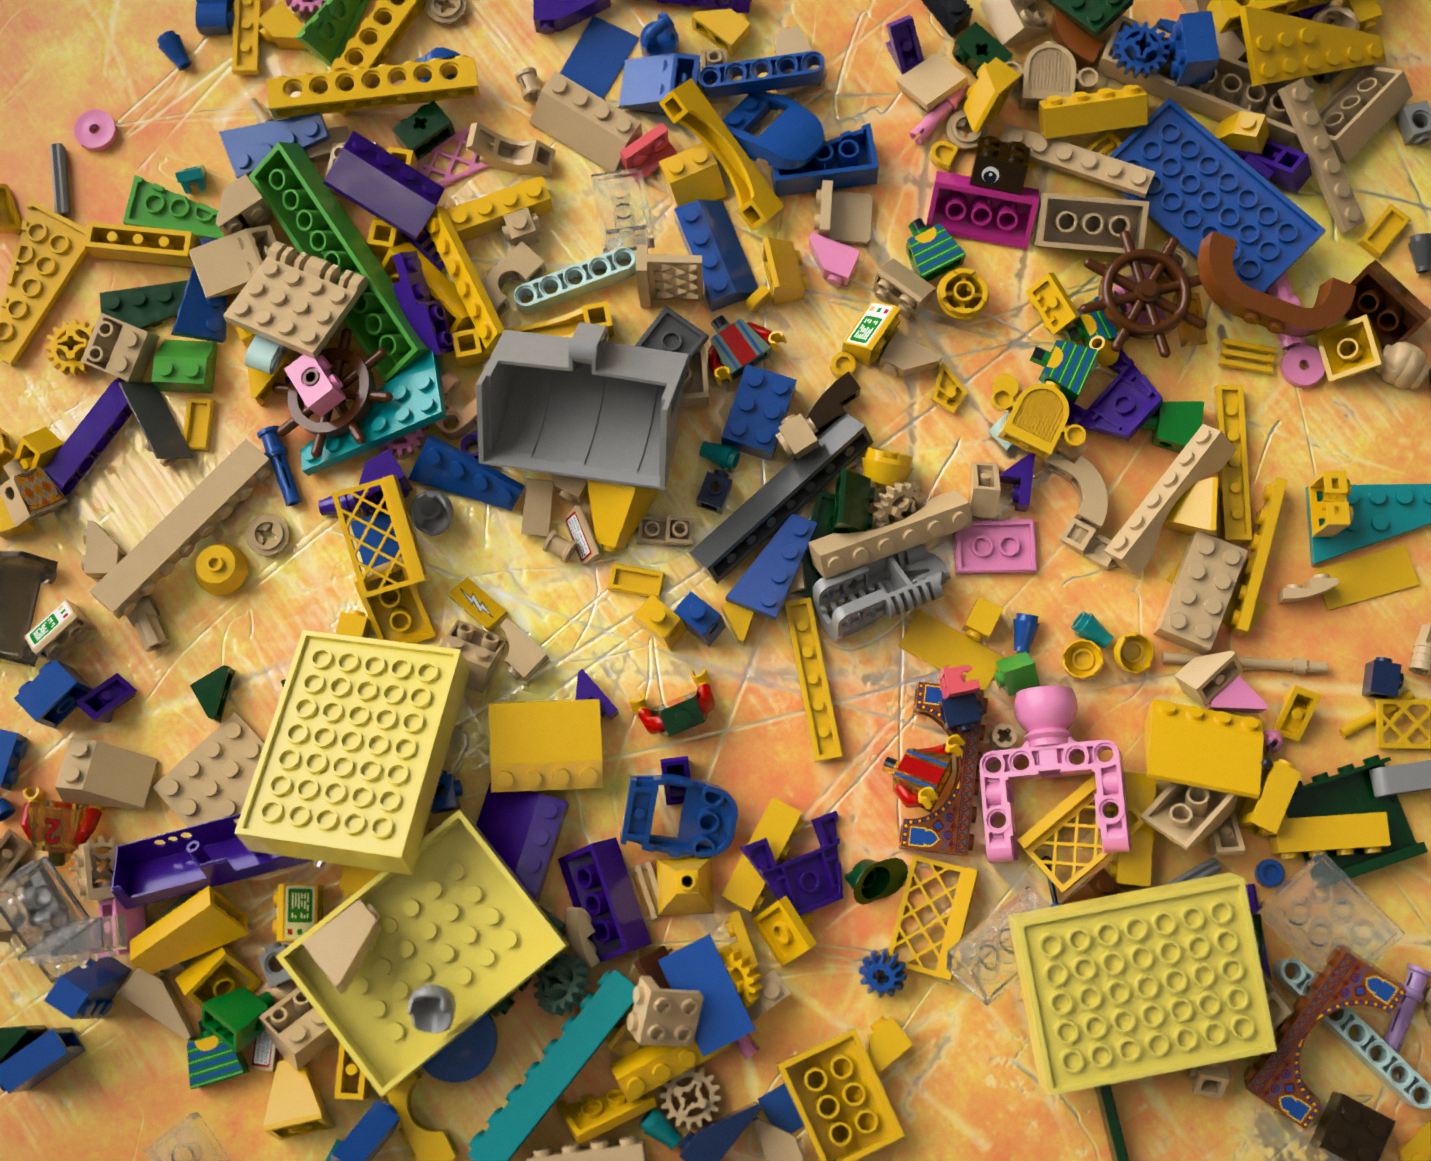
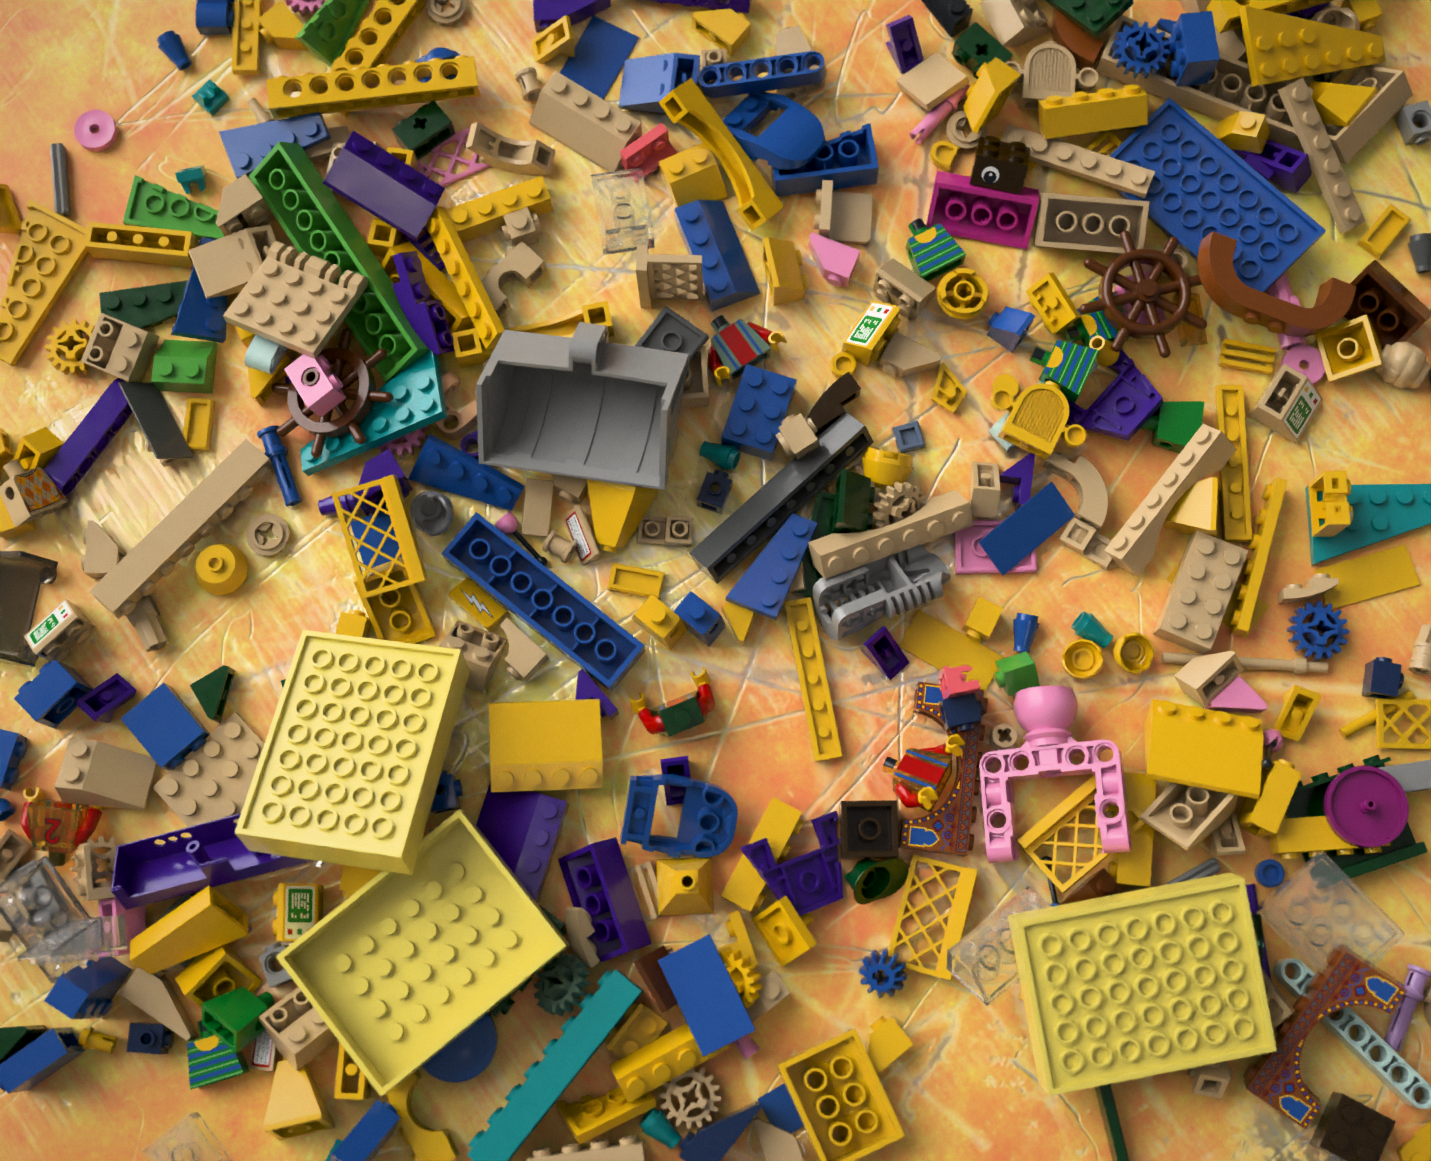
(97, 1040): none -> yellow pin
(149, 1038): none -> dark blue brick
(166, 727): none -> blue brick
(210, 97): none -> teal tile
(344, 943): tan slope -> none
(432, 1008): light grey hair -> none
(508, 525): none -> hinge
(544, 602): none -> blue brick
(554, 40): none -> yellow slope
(582, 270): light aqua beam -> none
(659, 37): blue piece -> none
(664, 1015): tan bracket -> none
(758, 298): yellow tile -> none
(868, 829): none -> dark brown brick
(885, 653): none -> dark purple slope
(908, 437): none -> sand blue tile
(1010, 327): none -> blue slope
(1026, 528): none -> blue piece
(1287, 403): none -> tan slope
(1317, 642): none -> blue gear
(1340, 102): none -> yellow slope
(1366, 807): none -> magenta piece

